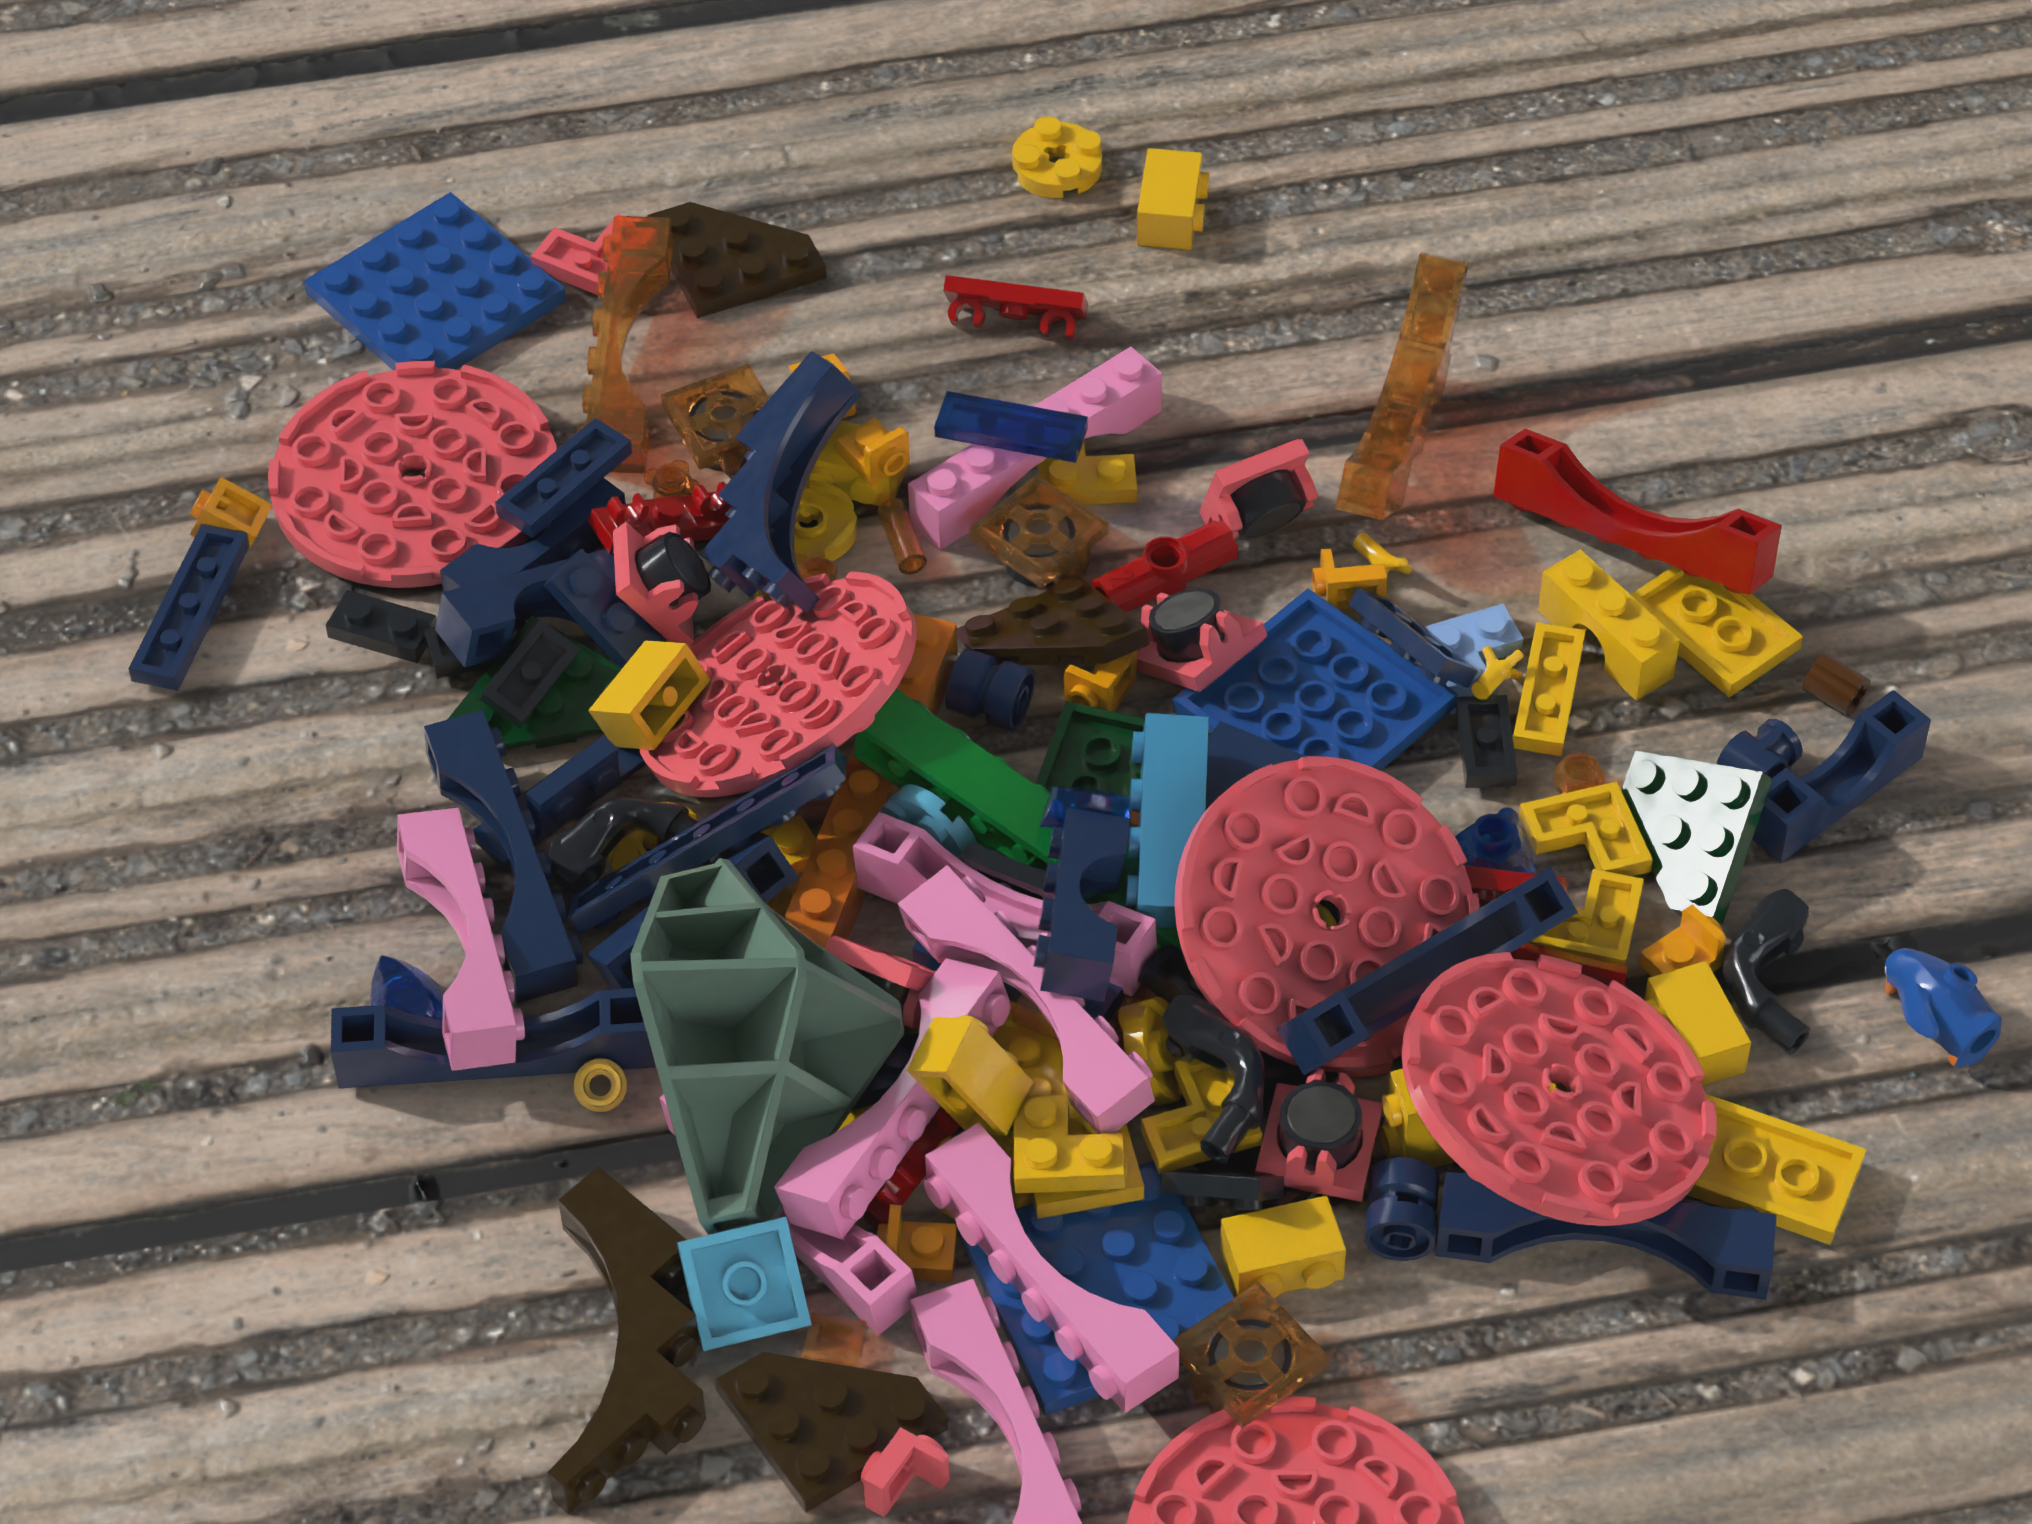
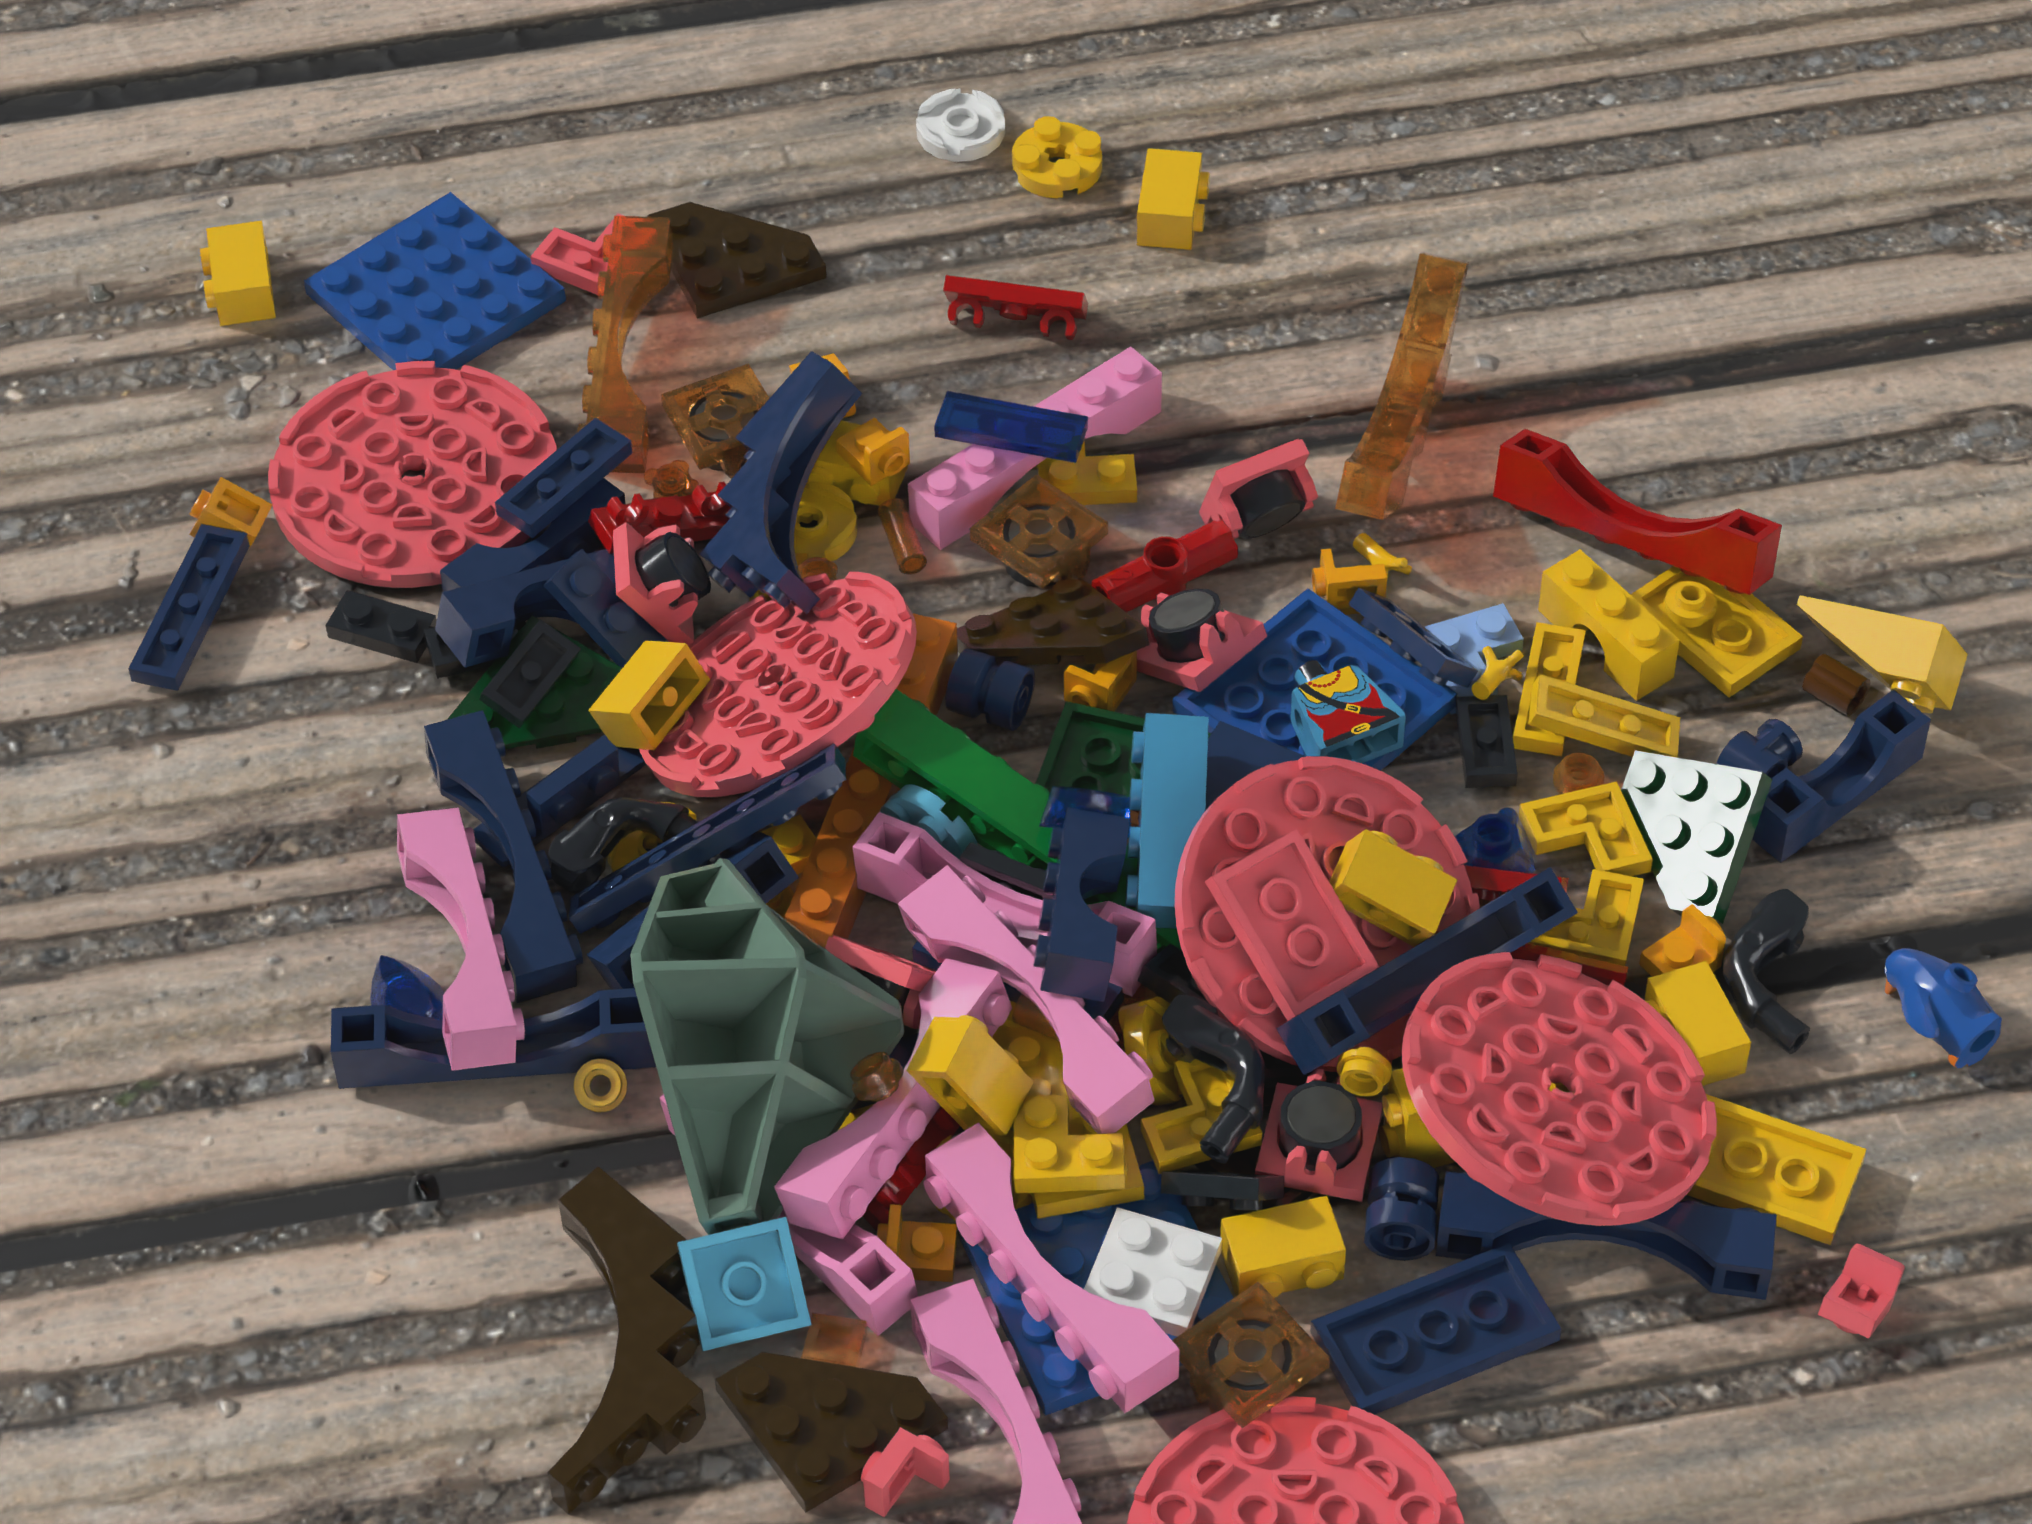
(239, 273): none -> yellow brick
(876, 1077): none -> clear orange plate
(960, 125): none -> white tile
(1155, 1268): none -> white plate
(1292, 924): none -> coral plate
(1344, 714): none -> torso
(1363, 1071): none -> yellow plate
(1392, 886): none -> yellow brick
(1435, 1330): none -> dark blue plate
(1601, 719): none -> yellow plate
(1689, 603): none -> yellow plate
(1862, 1291): none -> coral bracket
(1902, 652): none -> yellow slope

